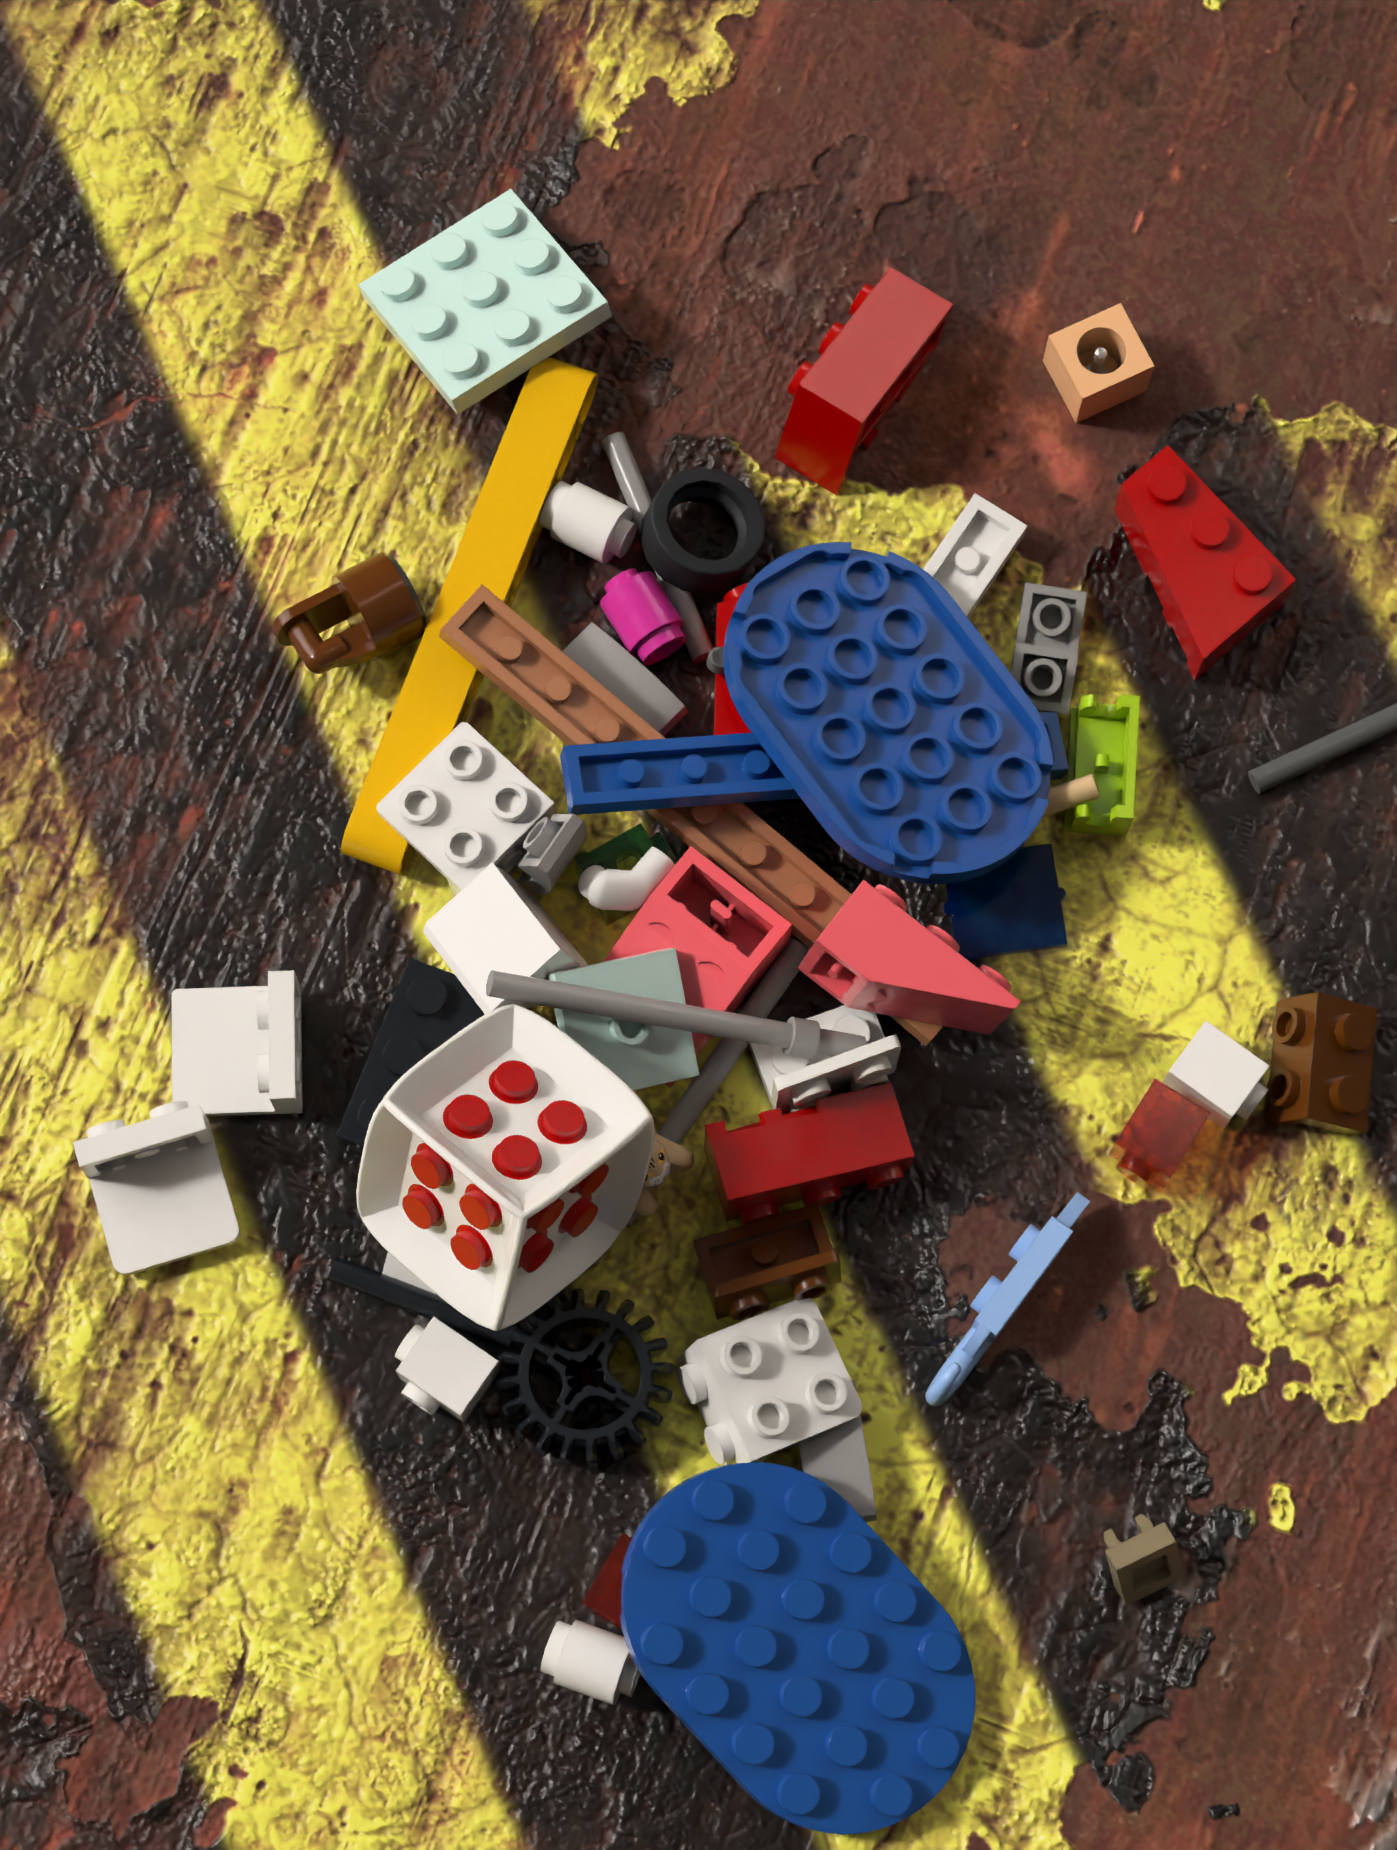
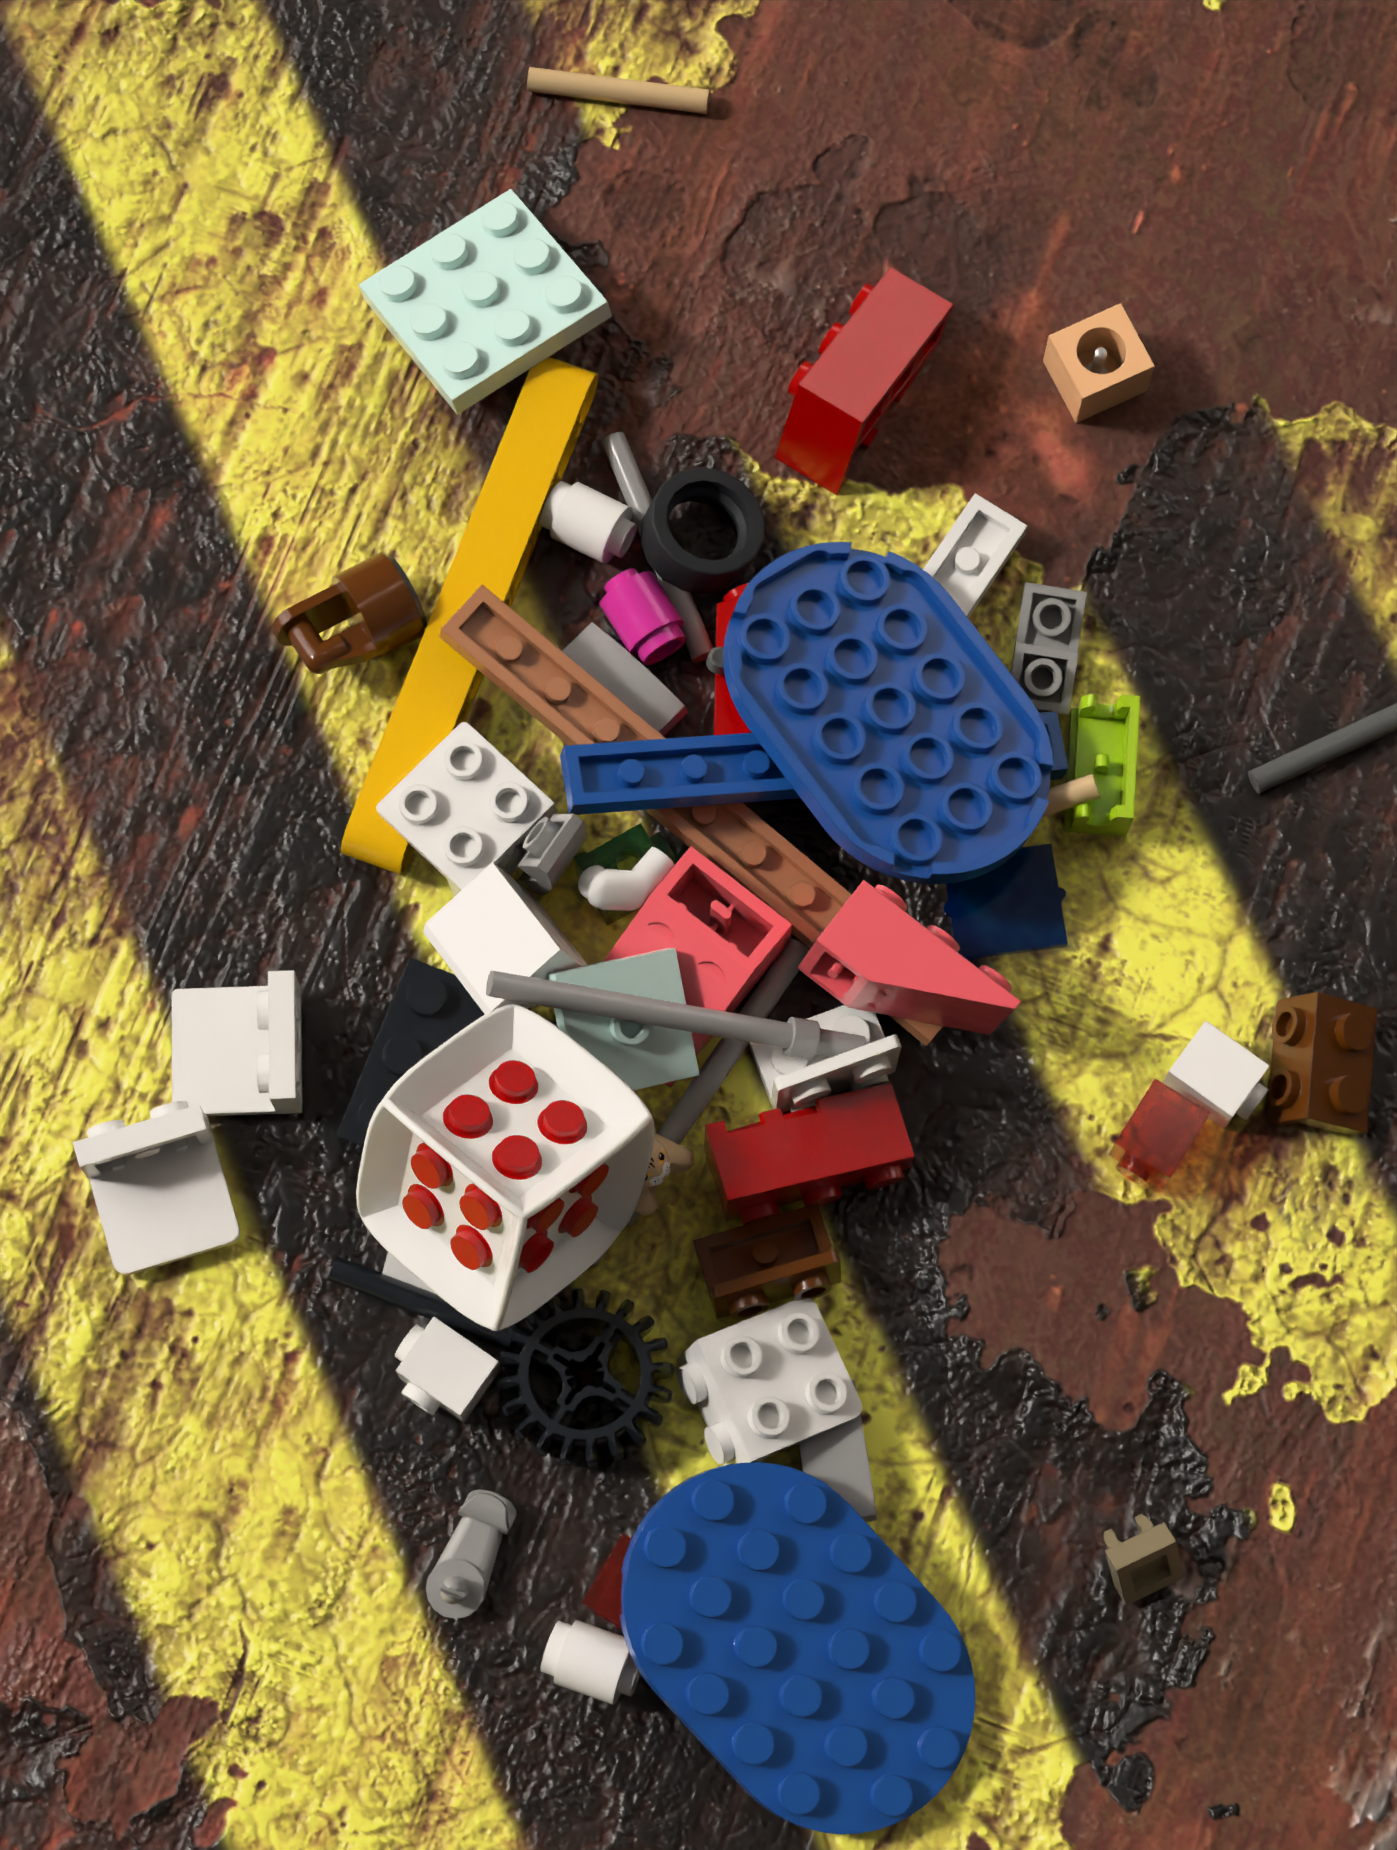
(465, 1566): none -> light grey piece
(617, 90): none -> tan bar
(1000, 1299): light blue plate -> none
(1200, 560): red wedge -> none

